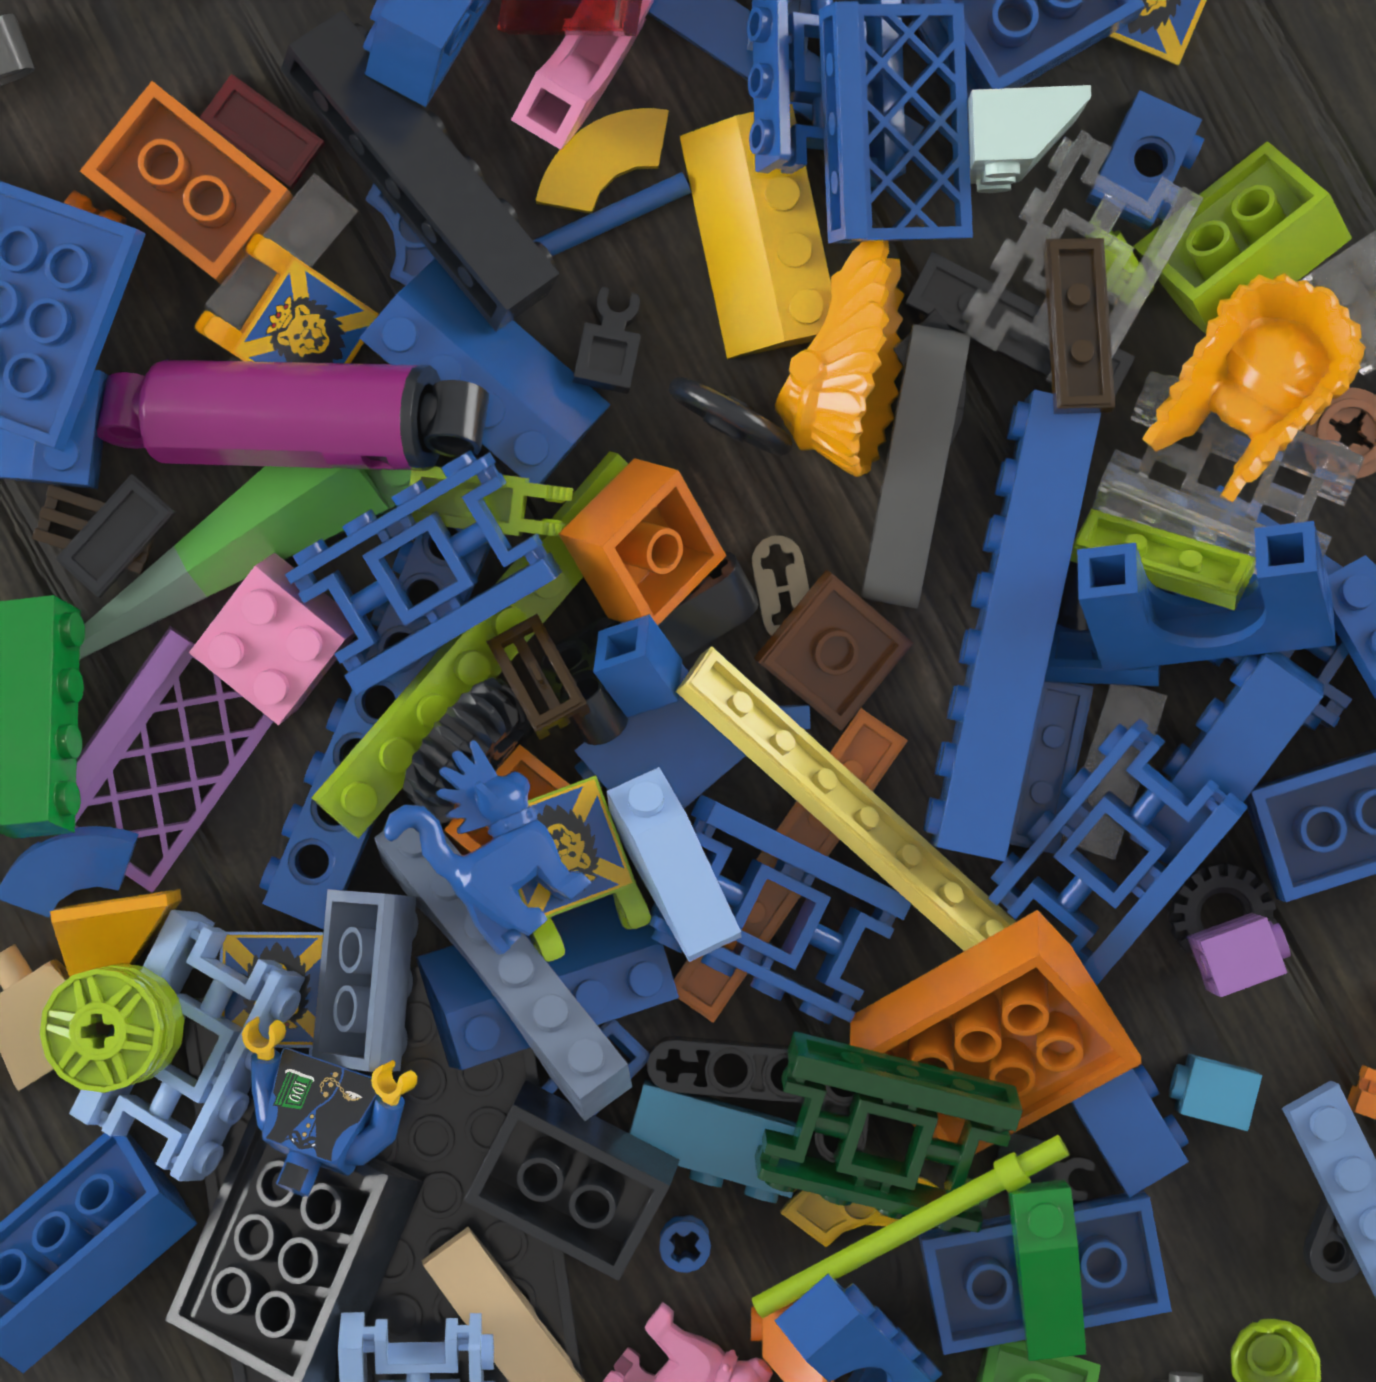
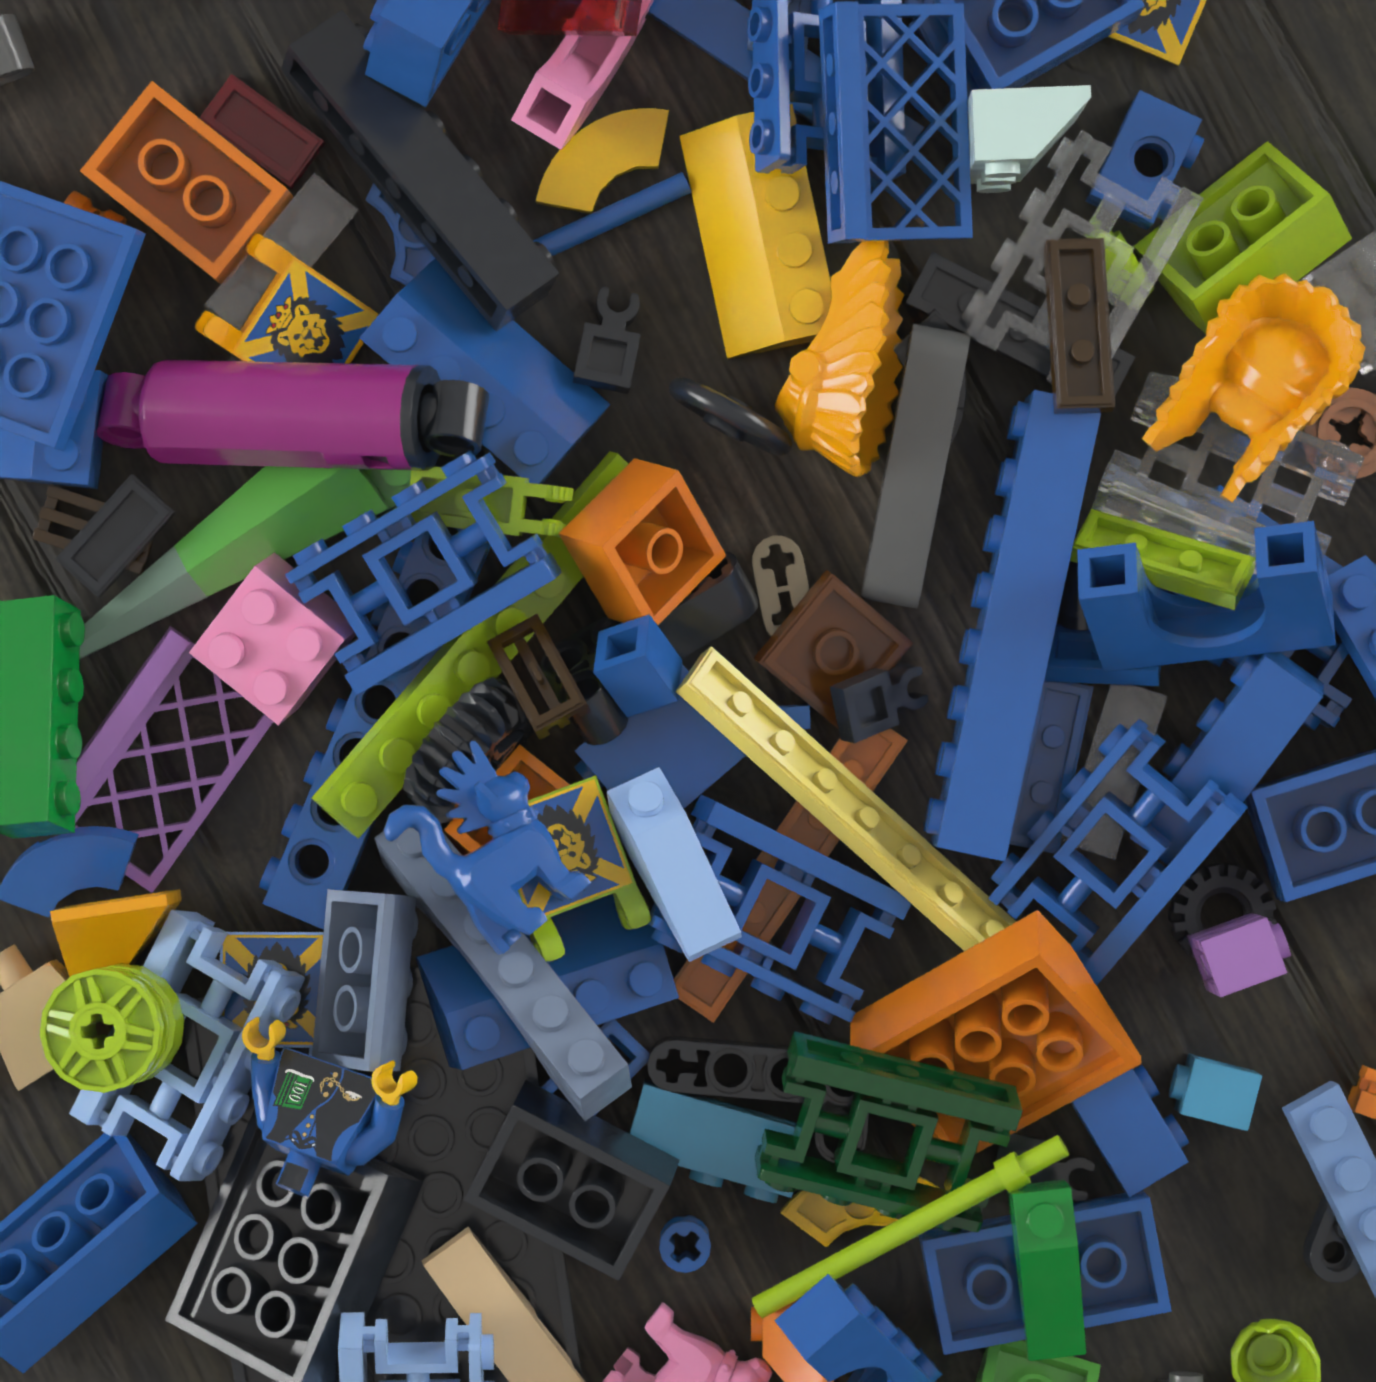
(871, 699): none -> black plate

